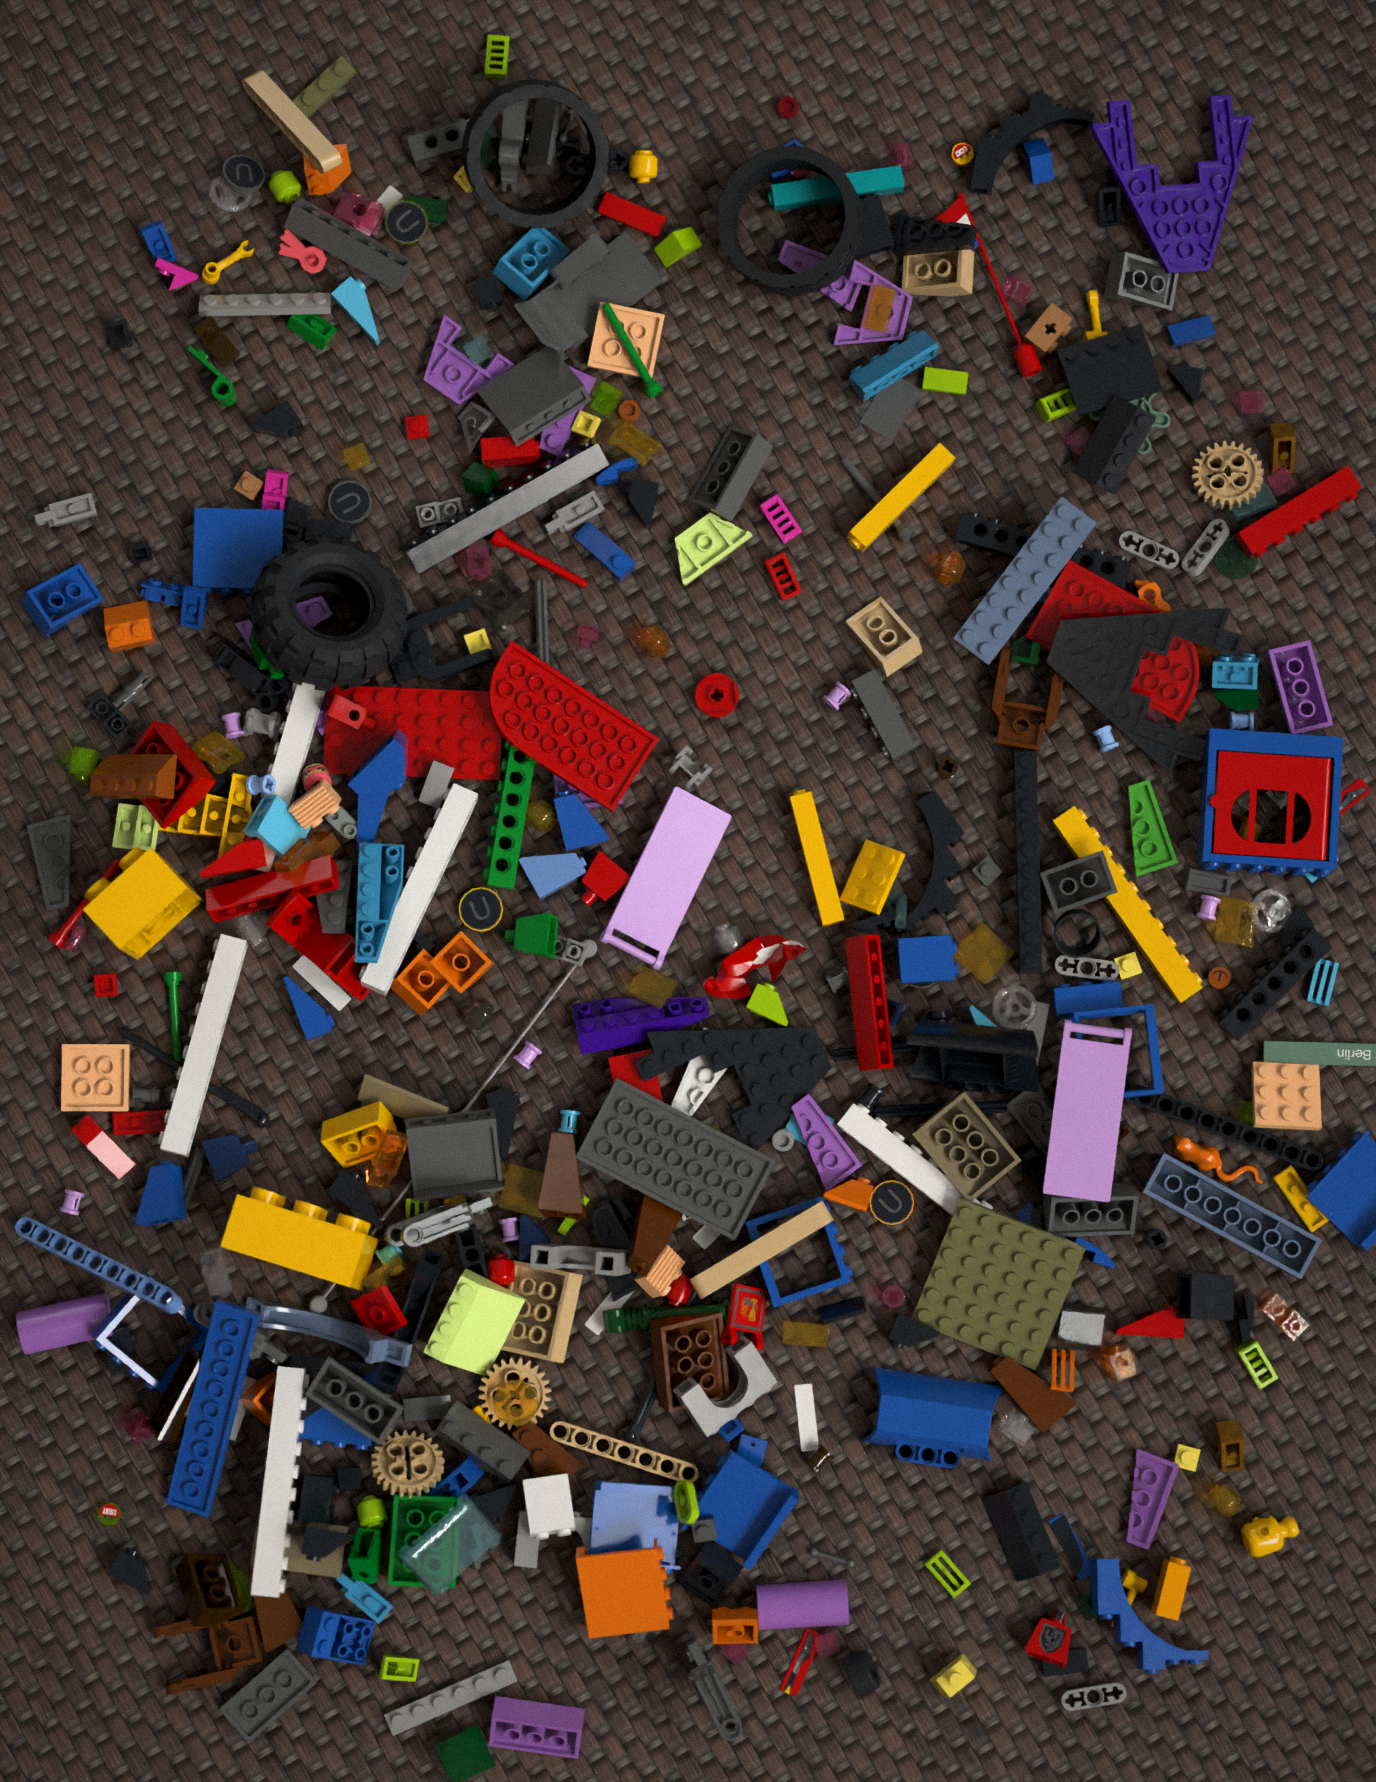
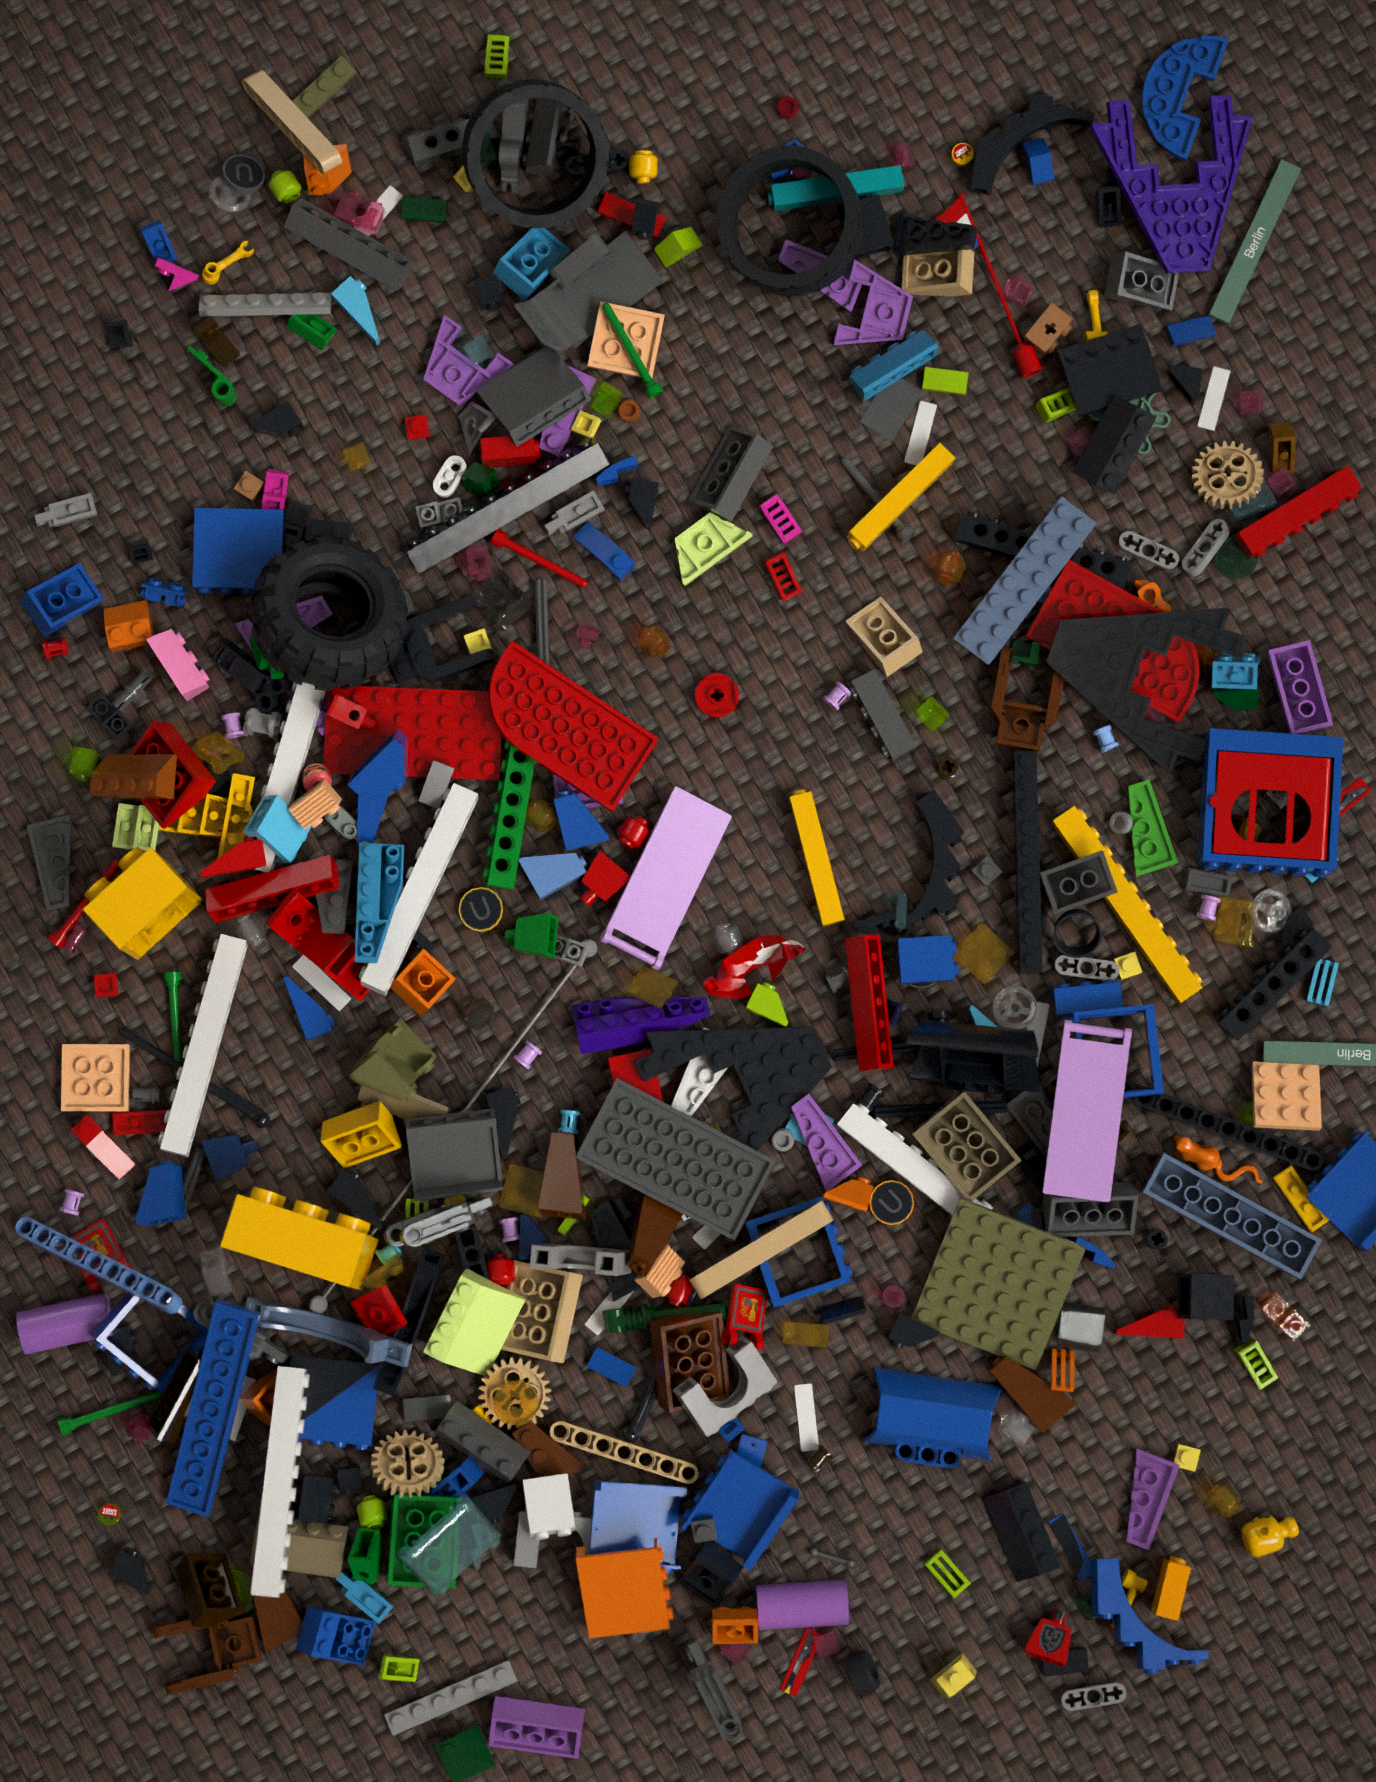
(55, 648): none -> red bush
(67, 1425): none -> green piece
(101, 1240): none -> red flag
(179, 663): none -> bright pink slope
(194, 607): blue slope -> none
(260, 784): light blue bush -> none
(268, 1695): dark grey plate -> none
(307, 848): clear orange slope -> none
(311, 258): coral piece -> none
(322, 1543): black slope -> none
(350, 502): black tile -> none
(355, 1401): dark grey slope -> none
(387, 1159): clear orange slope -> none
(394, 1062): none -> olive windscreen
(406, 221): black tile -> none
(448, 476): none -> white plate
(461, 962): orange slope -> none
(611, 1366): none -> blue slope
(633, 832): none -> red head
(635, 442): clear yellow plate -> none
(645, 219): none -> black slope
(686, 1502): lime plate -> none
(690, 767): light grey piece -> none
(872, 877): yellow plate -> none
(880, 308): clear yellow tile -> none
(920, 433): none -> white sticker
(931, 714): none -> clear neon green panel
(1119, 1362): clear orange brick -> none
(1121, 822): none -> light grey tile
(1167, 88): none -> blue plate
(1213, 398): none -> white sticker
(1219, 977): dark orange tile -> none
(1230, 1445): pearl gold slope -> none
(1241, 721): light blue bush -> none
(1254, 242): none -> sand green tile

